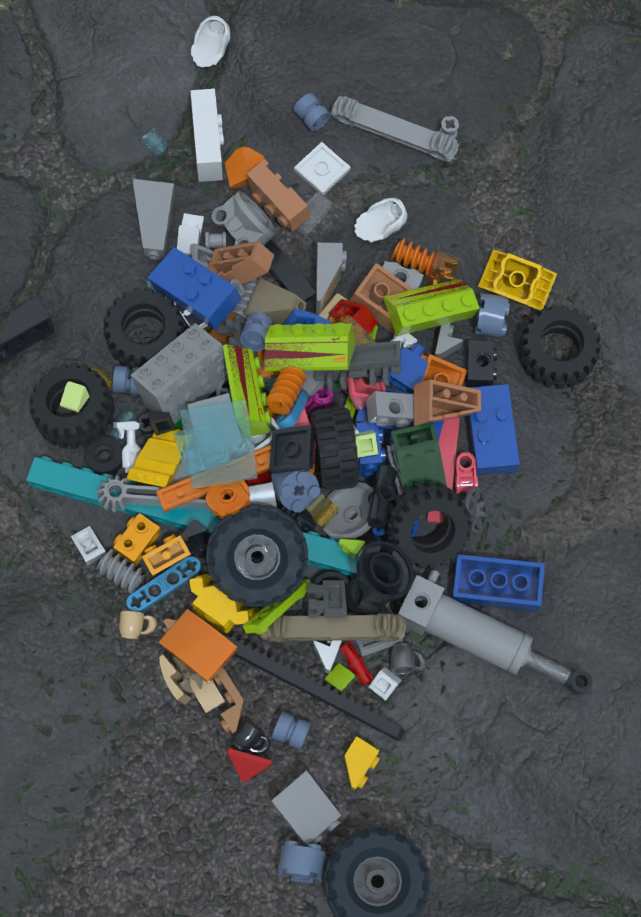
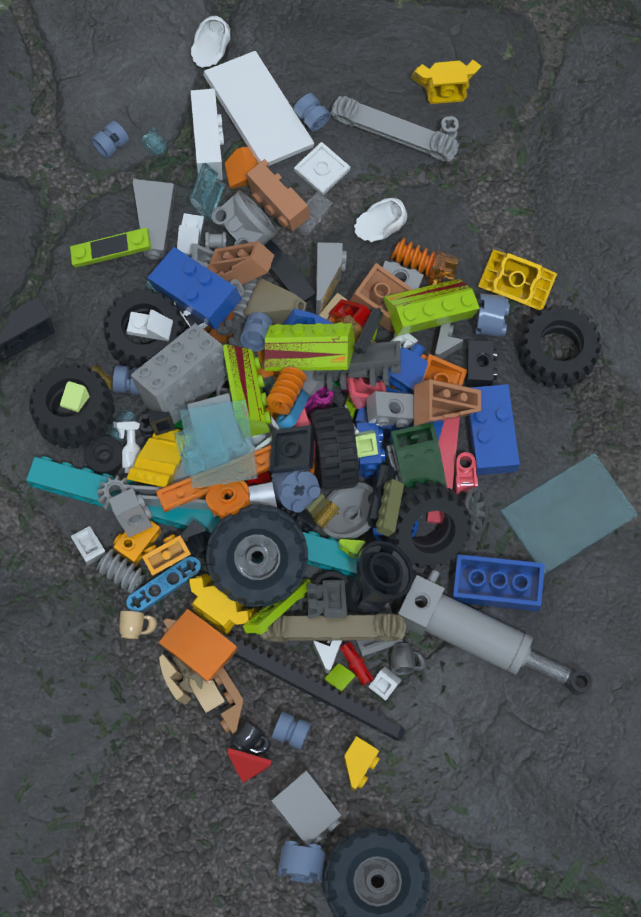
(107, 146): none -> sand blue wheel
(111, 247): none -> lime plate
(131, 512): none -> light grey brick
(150, 326): none -> white slope
(206, 191): none -> clear light blue slope
(258, 109): none -> white tile
(368, 331): none -> black axle
(390, 507): none -> olive piece
(445, 80): none -> yellow slope
(569, 513): none -> clear light blue piece

